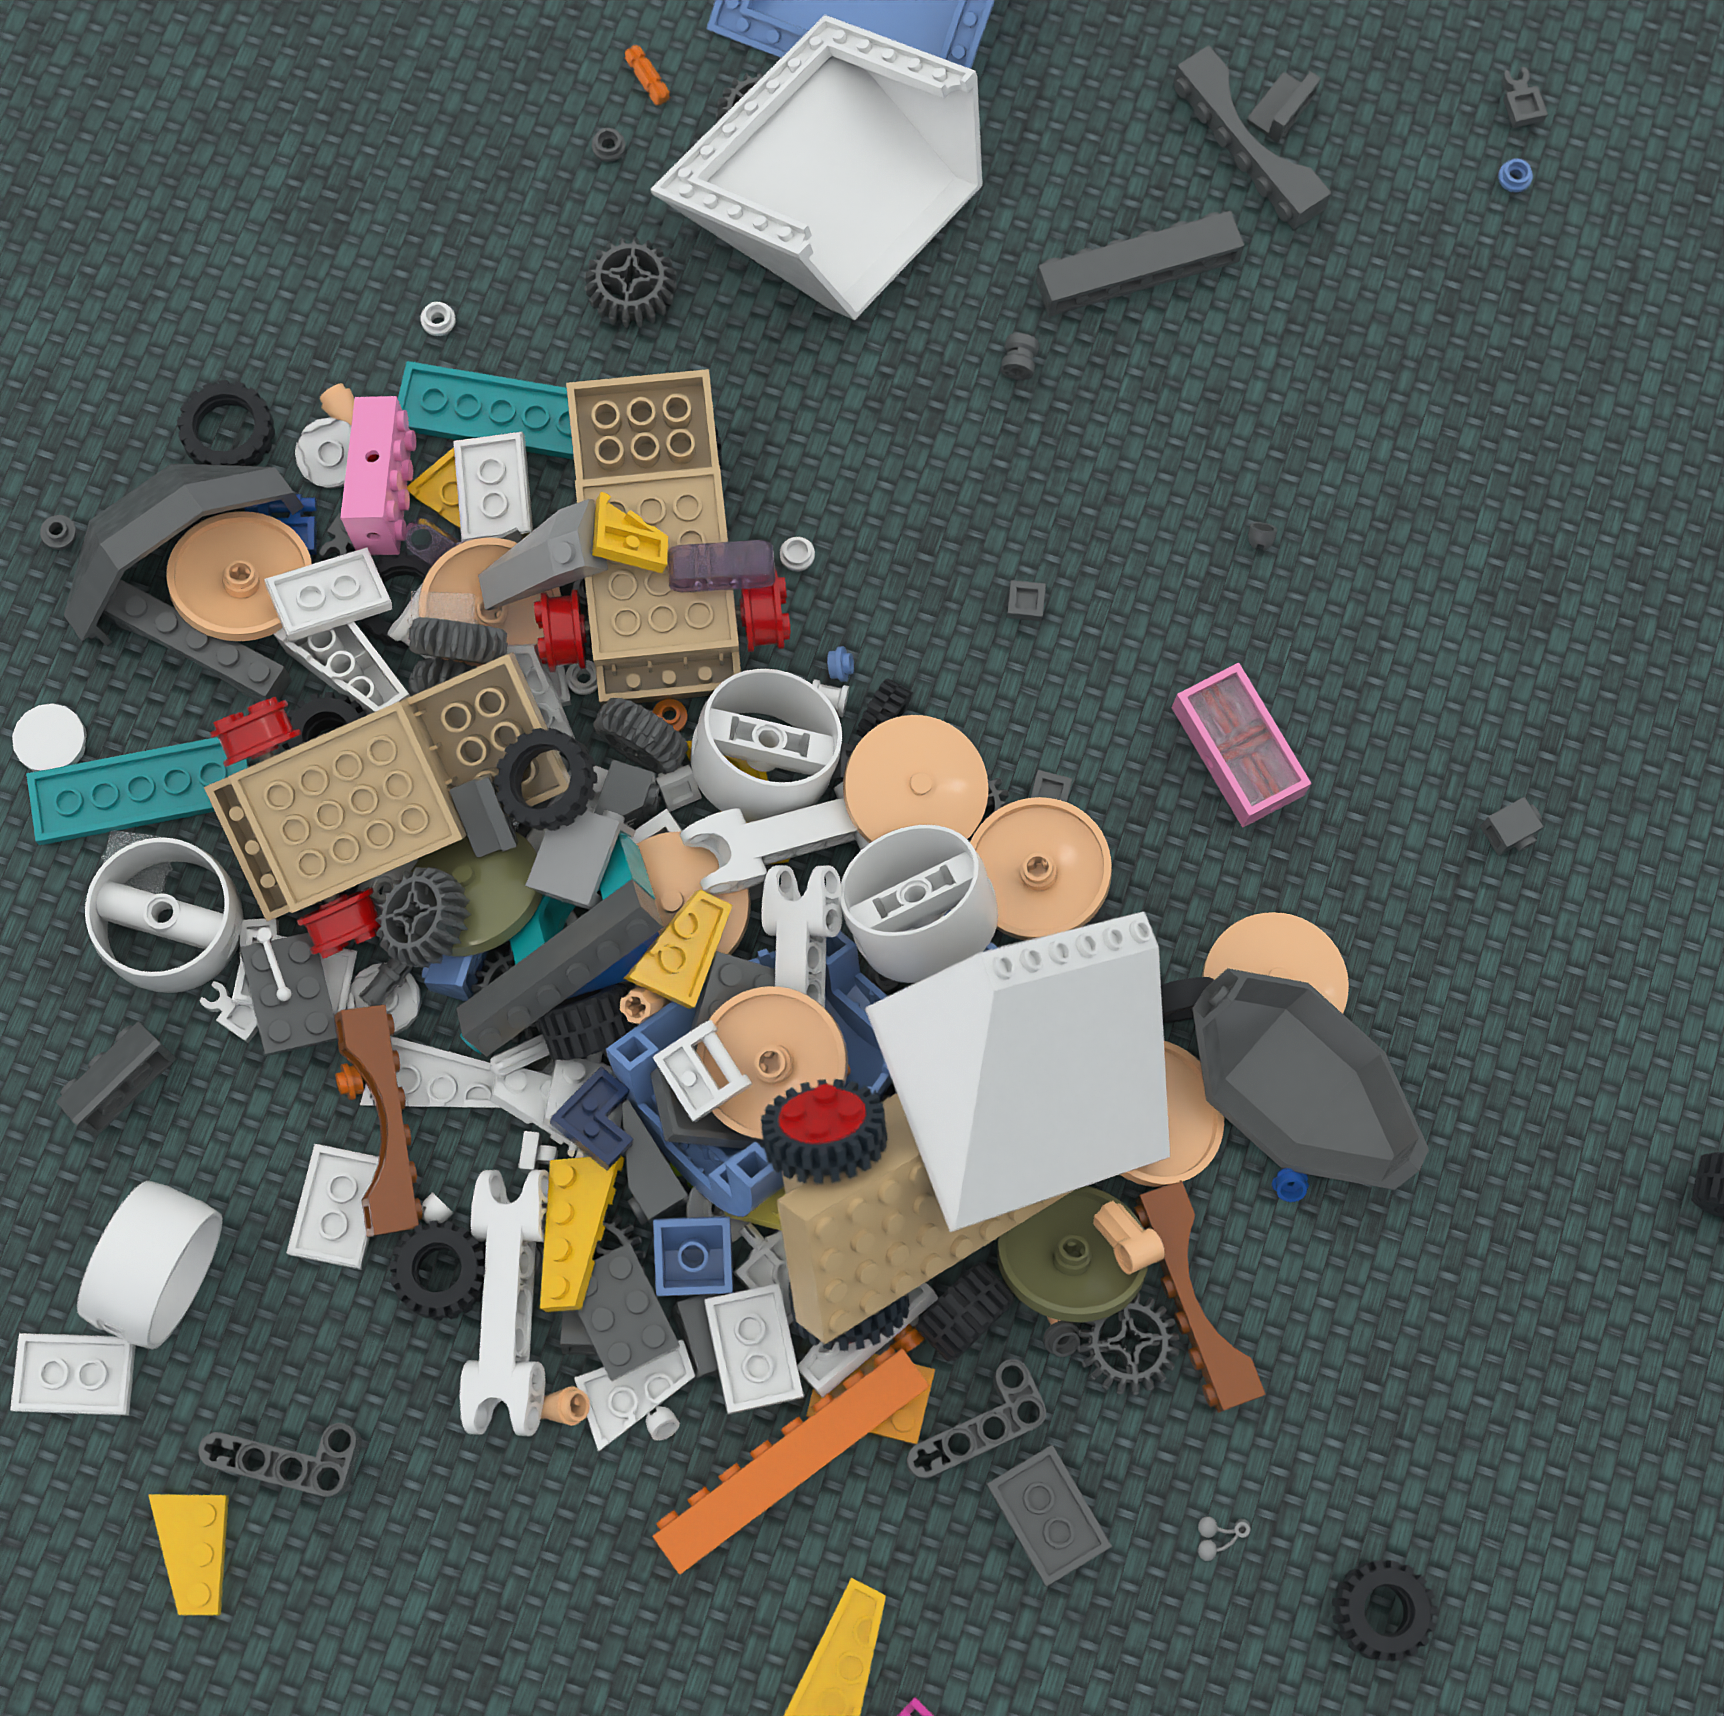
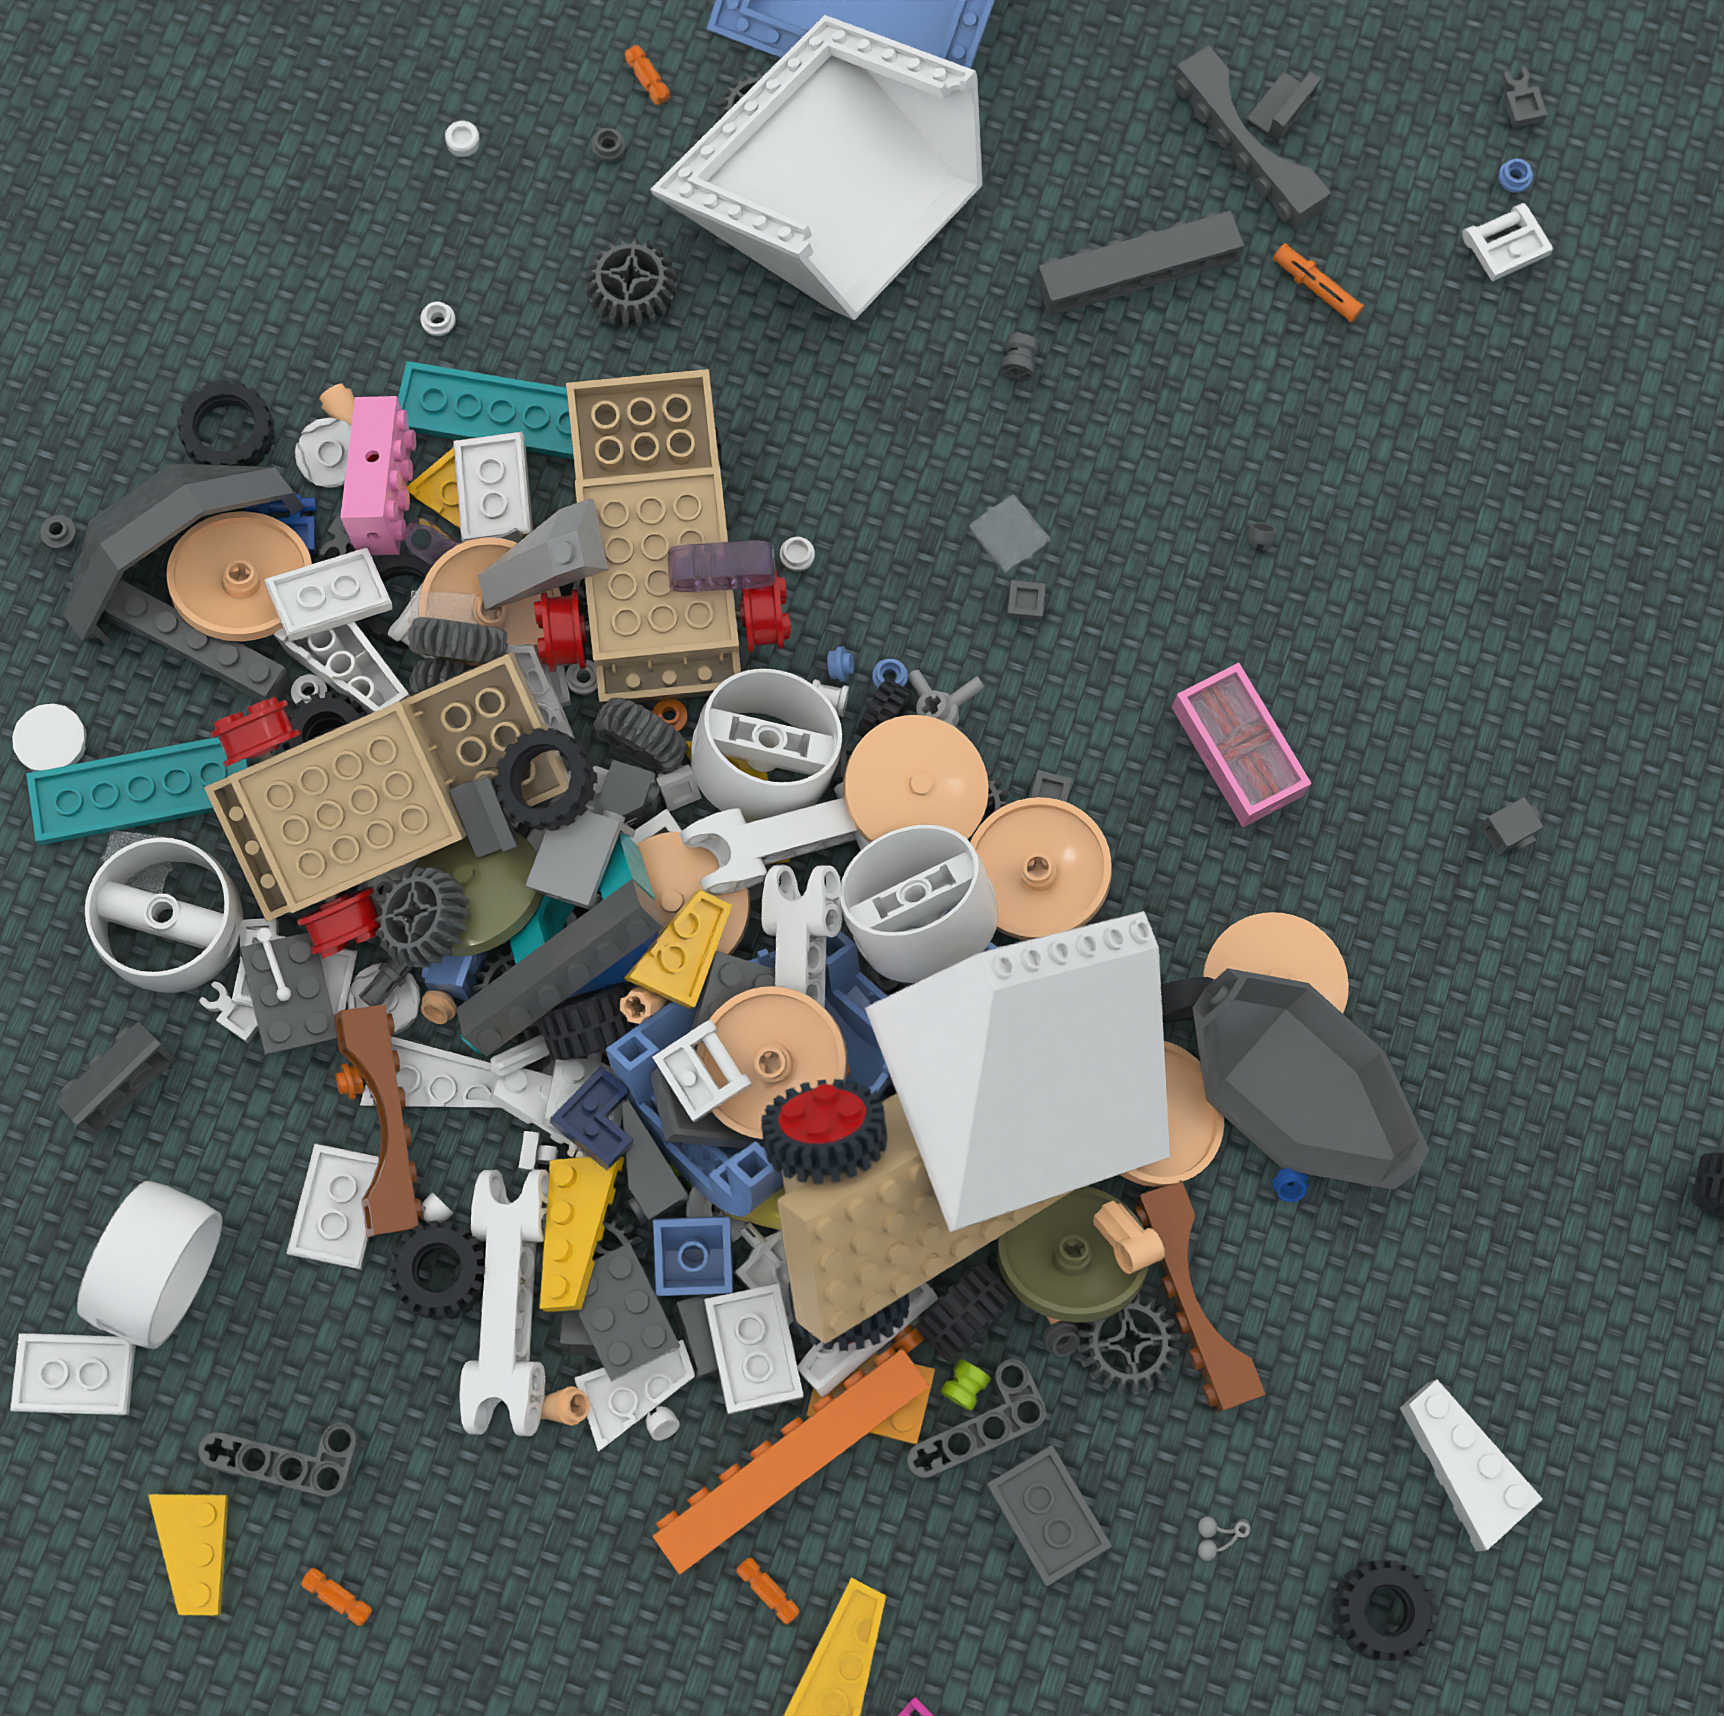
(305, 681): none -> white plate
(336, 1596): none -> orange axle
(438, 1006): none -> light nougat plate
(462, 138): none -> white tile
(627, 538): yellow wing -> none
(768, 1590): none -> orange axle
(890, 666): none -> medium blue plate
(941, 704): none -> light grey bar
(966, 1383): none -> lime wheel
(1009, 533): none -> clear piece
(1286, 257): none -> orange pin
(1476, 1475): none -> white wedge
(1511, 250): none -> white plate

